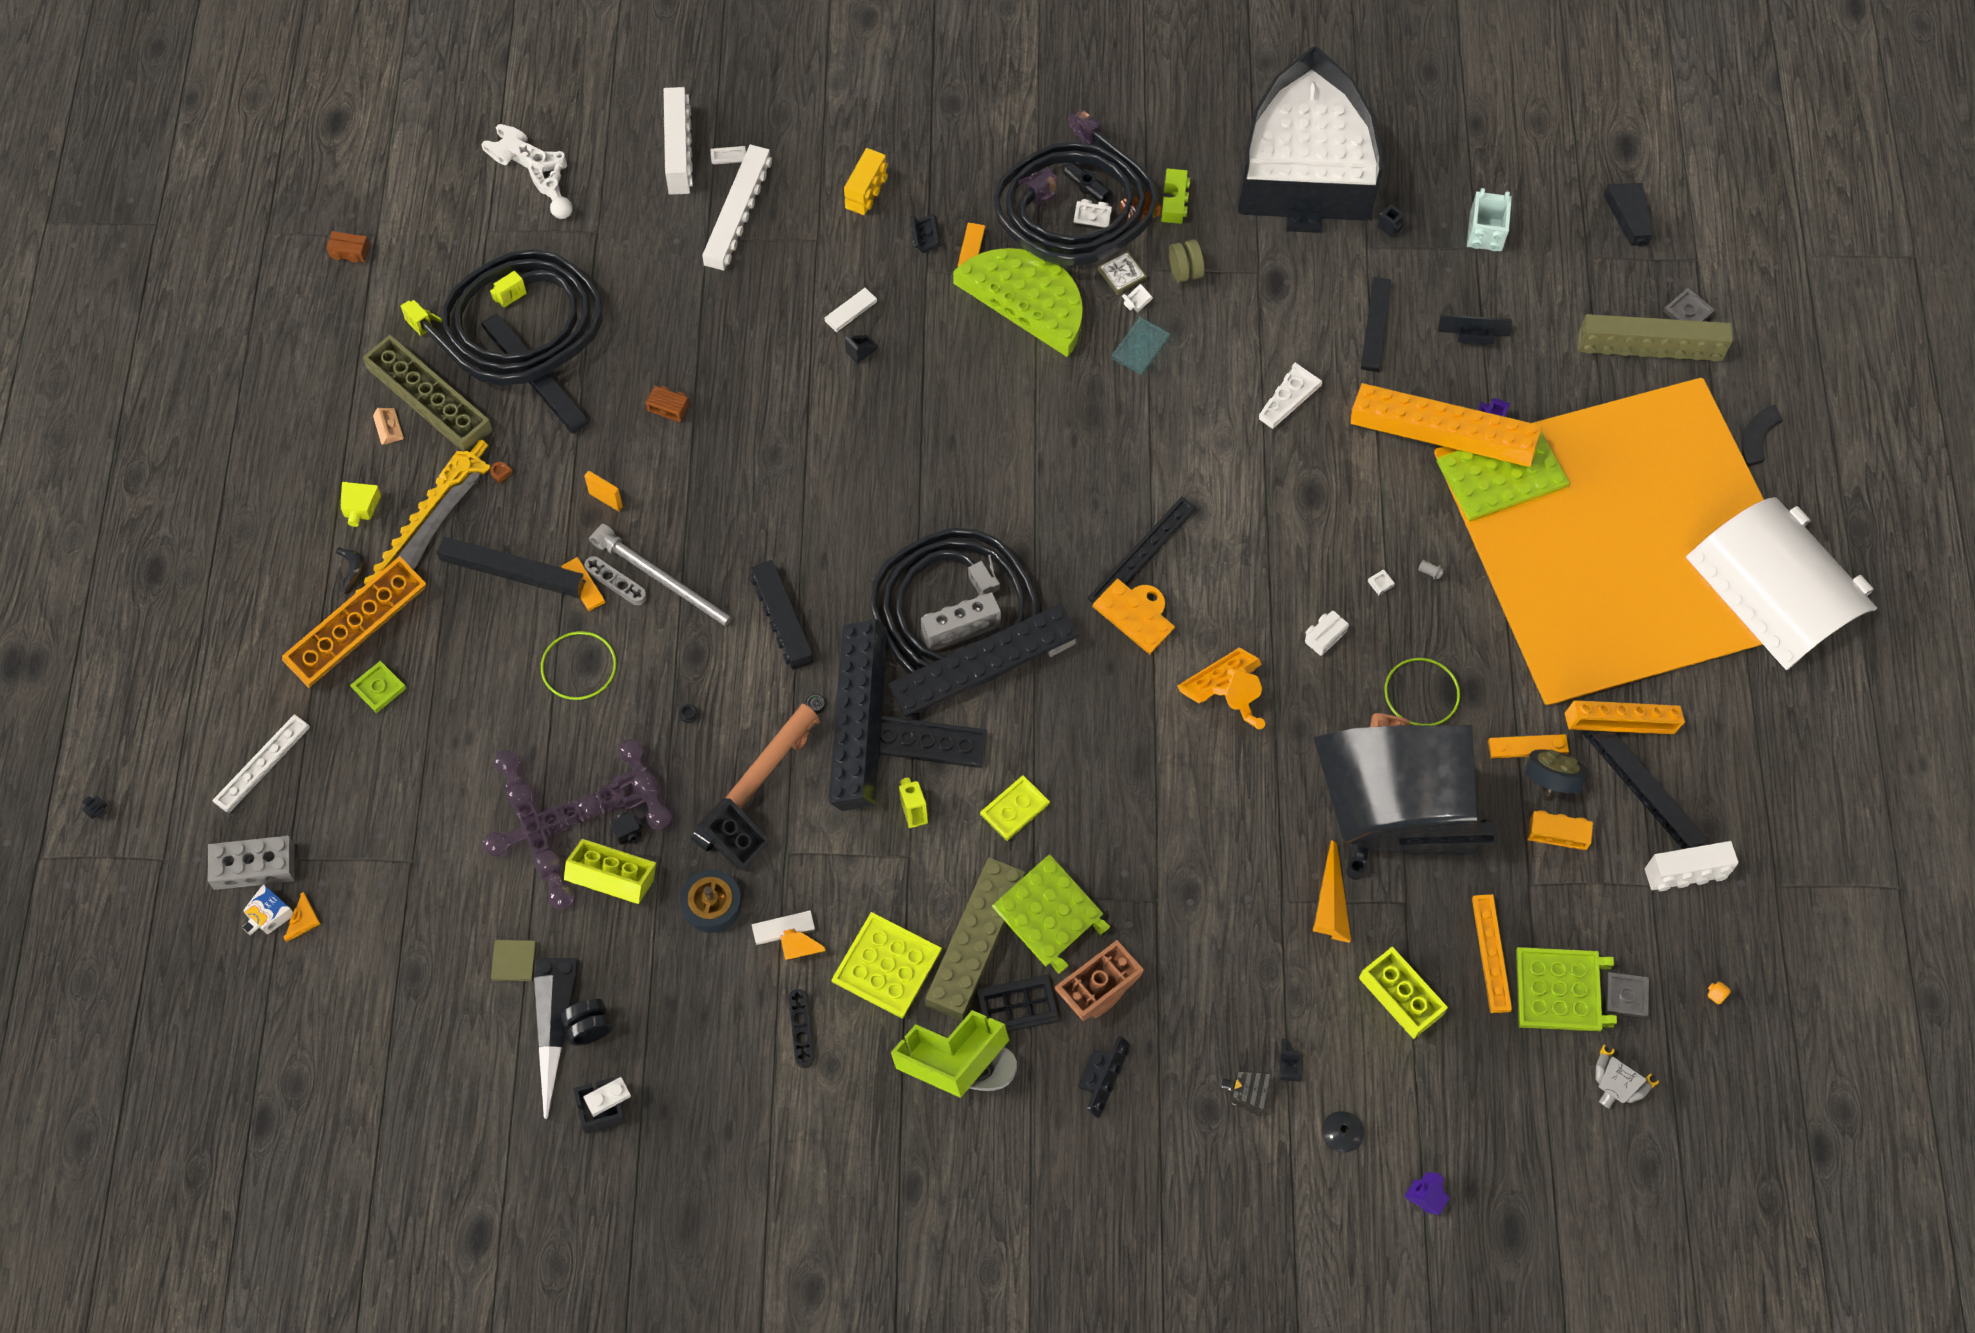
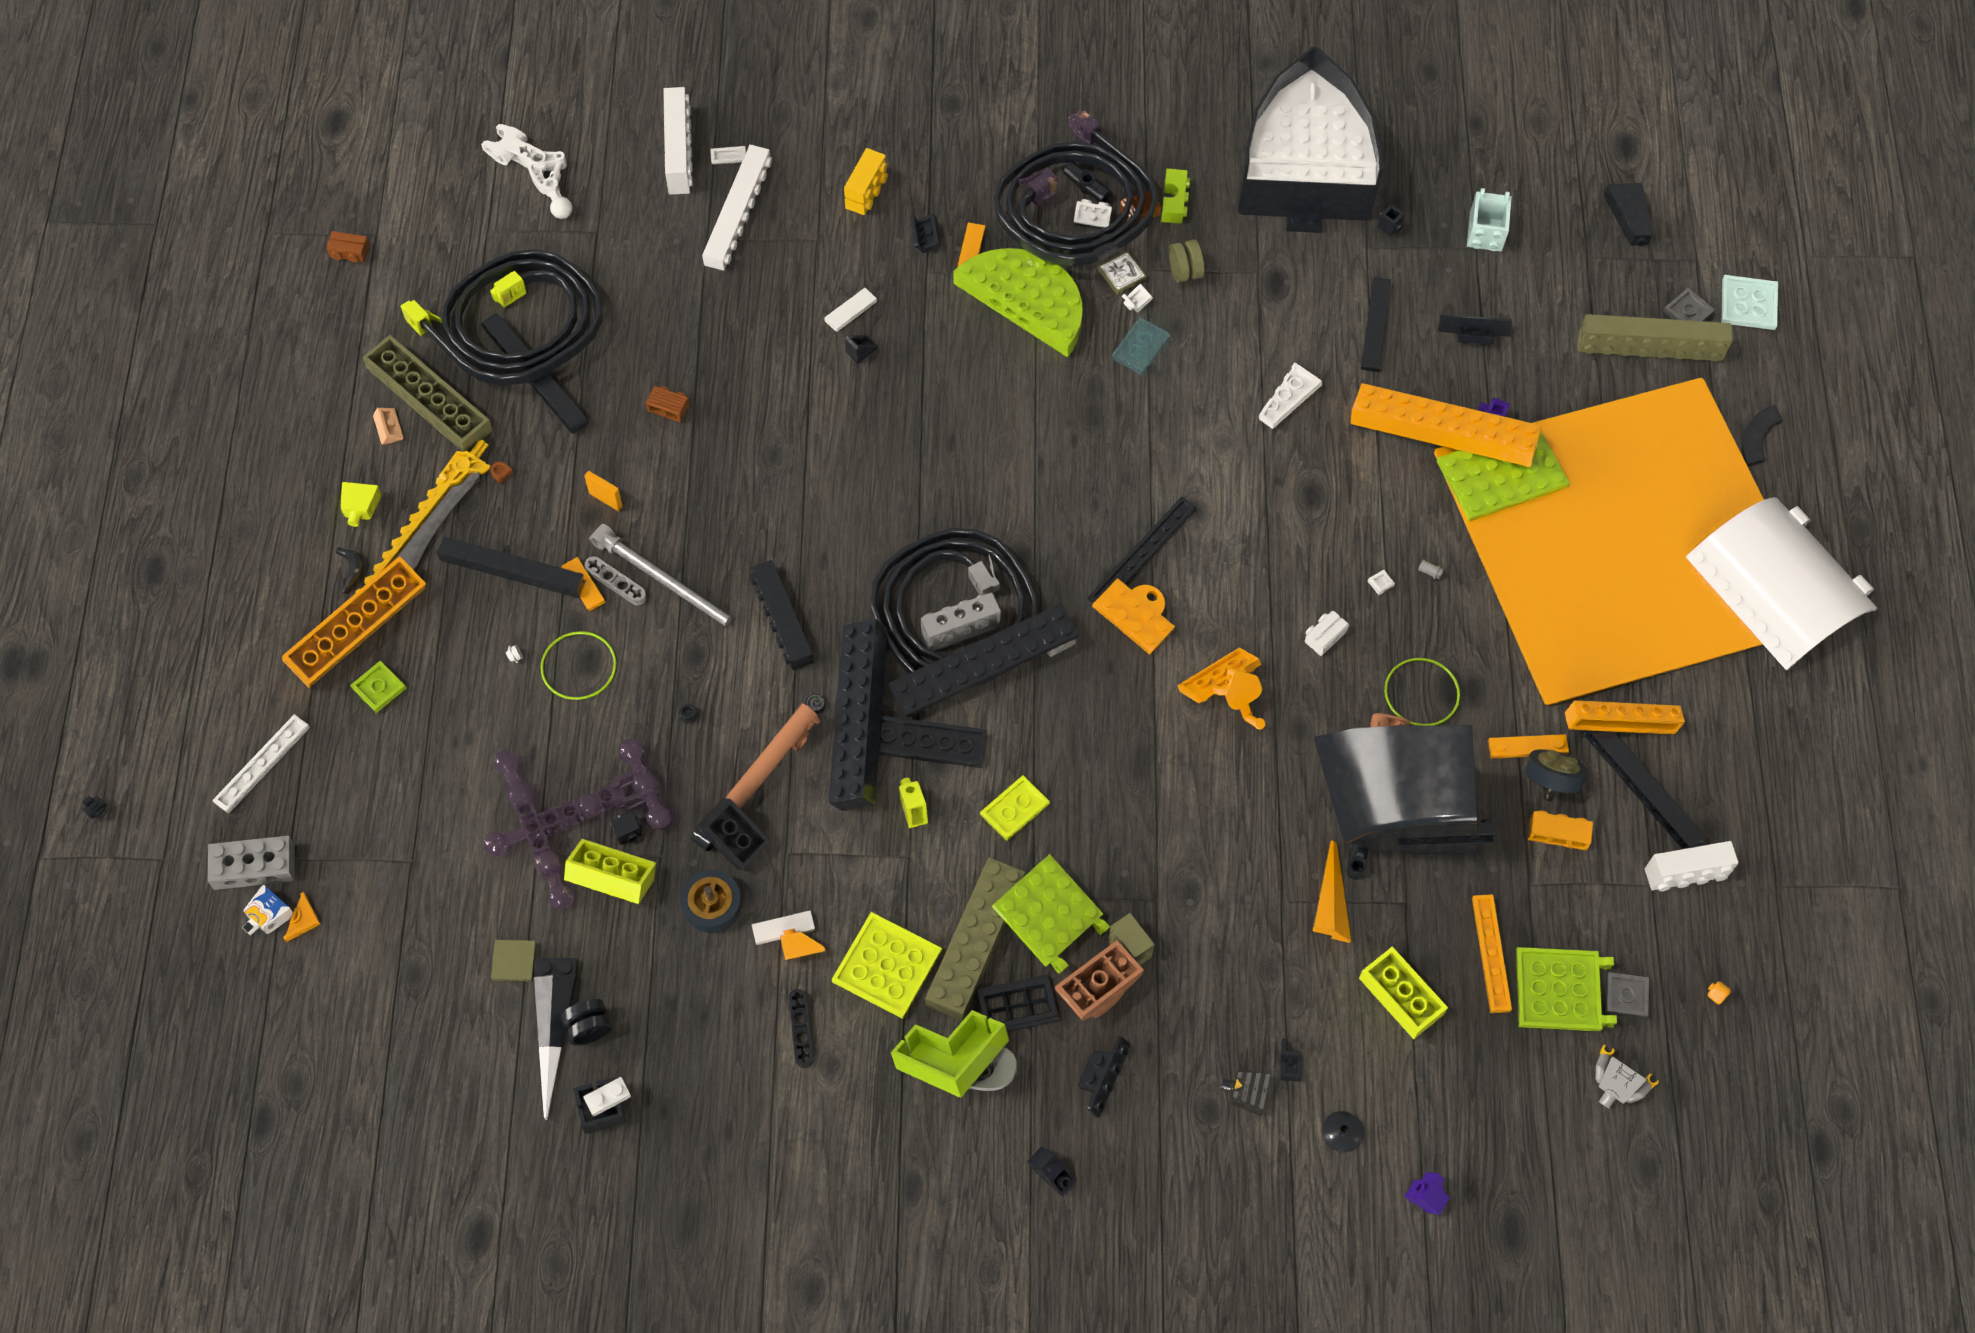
(514, 653): none -> white plate
(1051, 1170): none -> black slope
(1132, 938): none -> olive brick
(1749, 302): none -> light aqua plate

